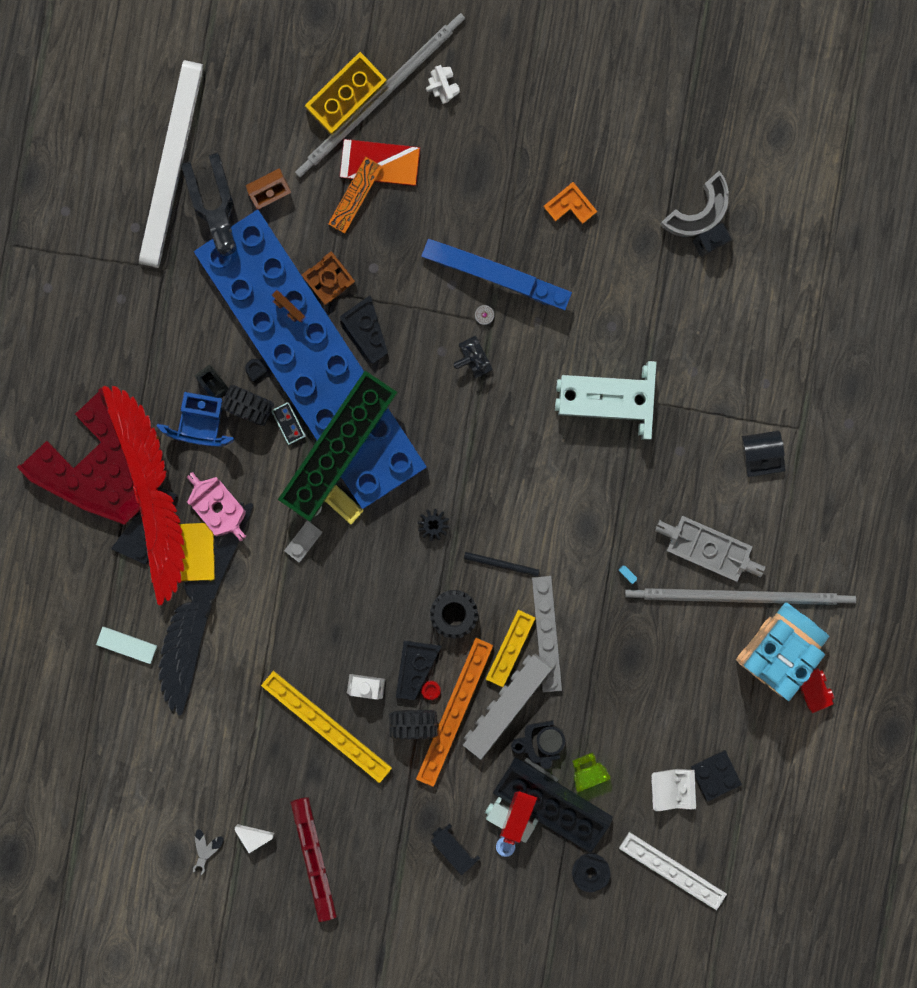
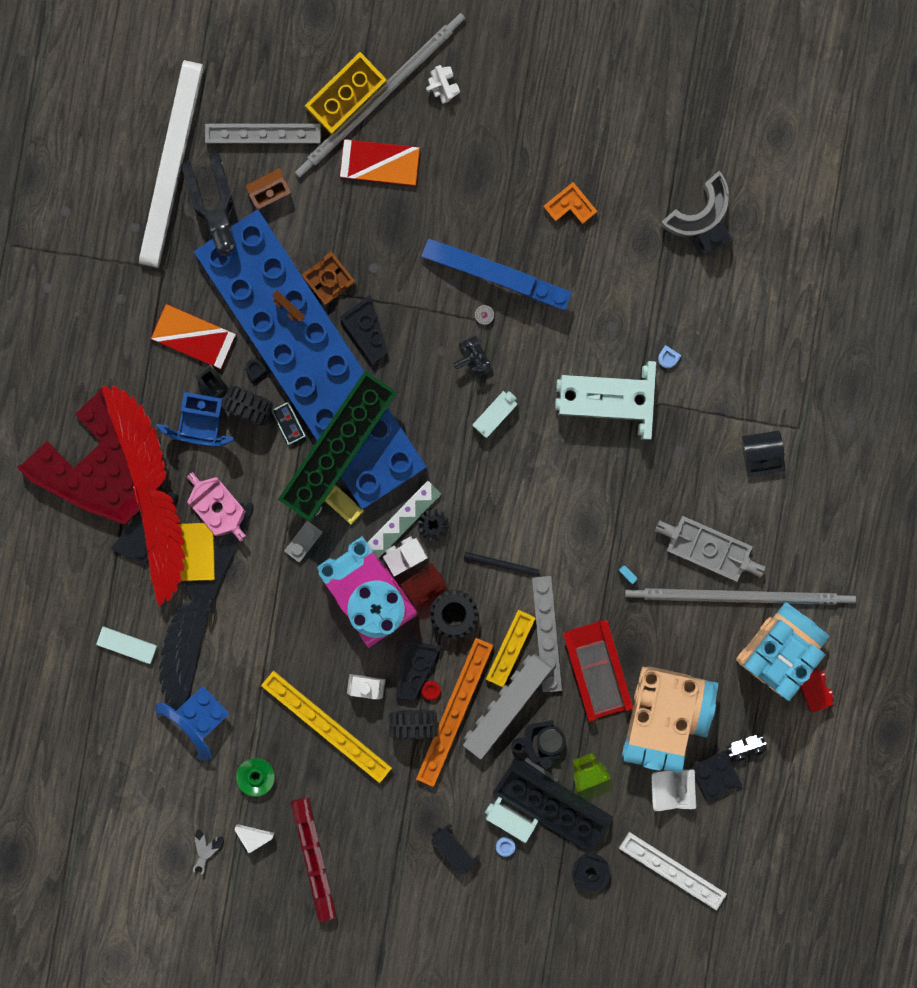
(193, 336): none -> tile
(196, 718): none -> blue piece
(248, 784): none -> green dish
(262, 133): none -> light grey plate
(355, 195): orange tile -> none
(367, 592): none -> piece
(404, 518): none -> tile
(405, 556): none -> white brick
(424, 585): none -> clear red brick
(495, 413): none -> light aqua brick
(517, 817): red slope -> none
(597, 669): none -> piece
(663, 716): none -> light nougat piece
(668, 357): none -> light blue tile
(754, 747): none -> hinge

